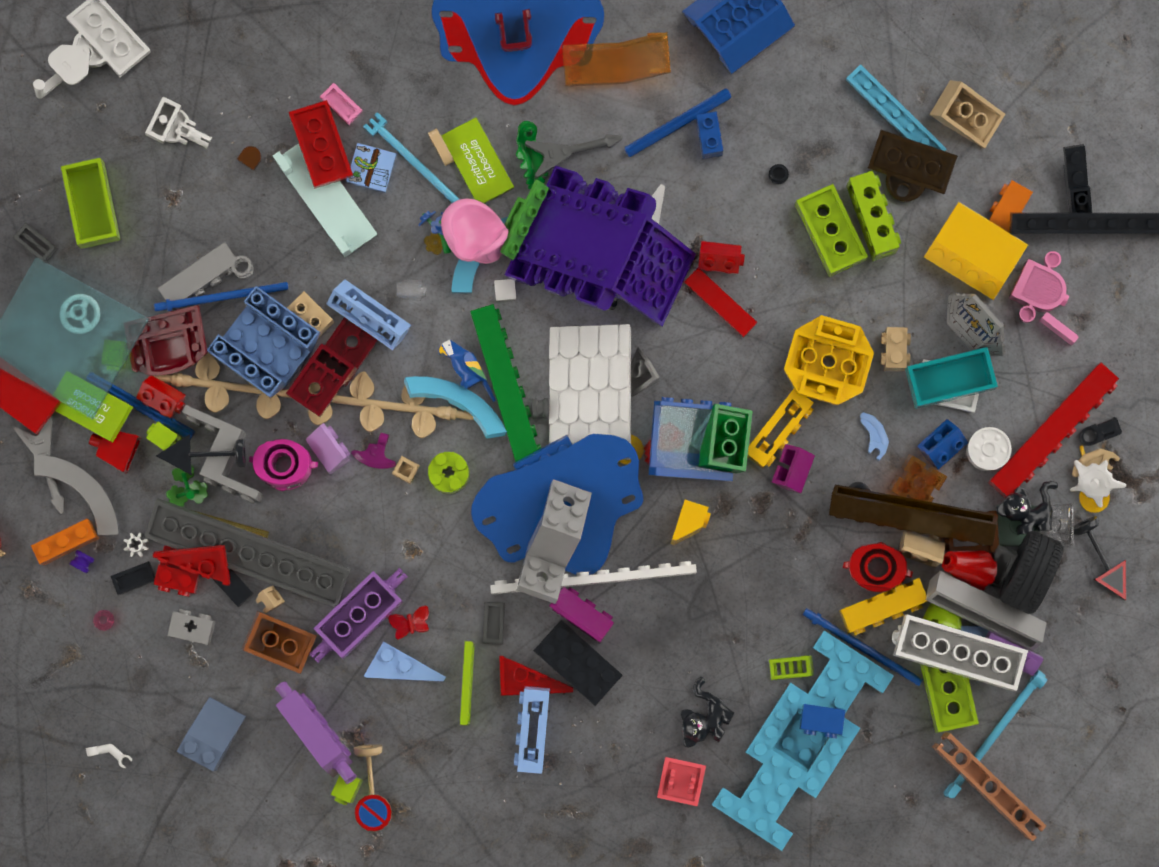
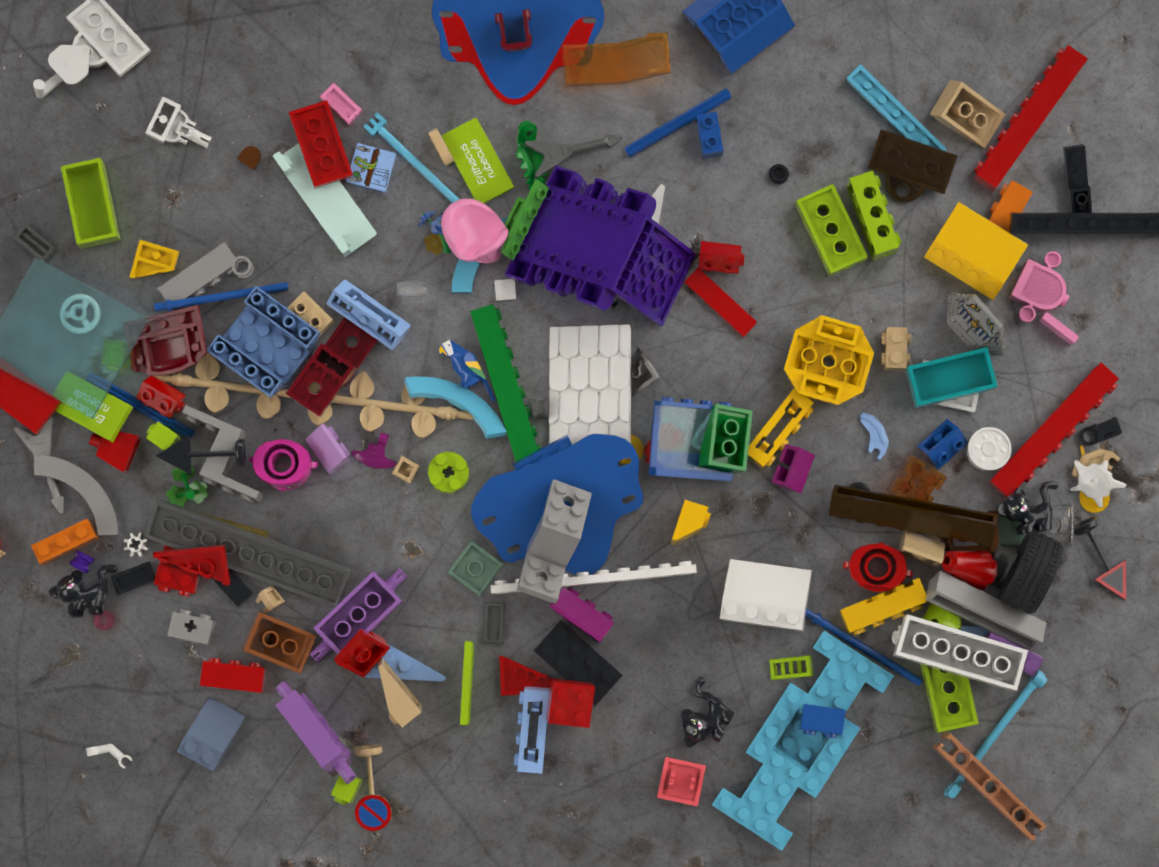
(72, 590): none -> black animal
(153, 259): none -> yellow wing
(233, 675): none -> red brick
(362, 652): none -> red plate
(400, 700): none -> tan slope
(411, 624): red piece -> none
(475, 568): none -> sand green tile
(570, 703): none -> red brick
(766, 595): none -> white slope
(1030, 118): none -> red brick

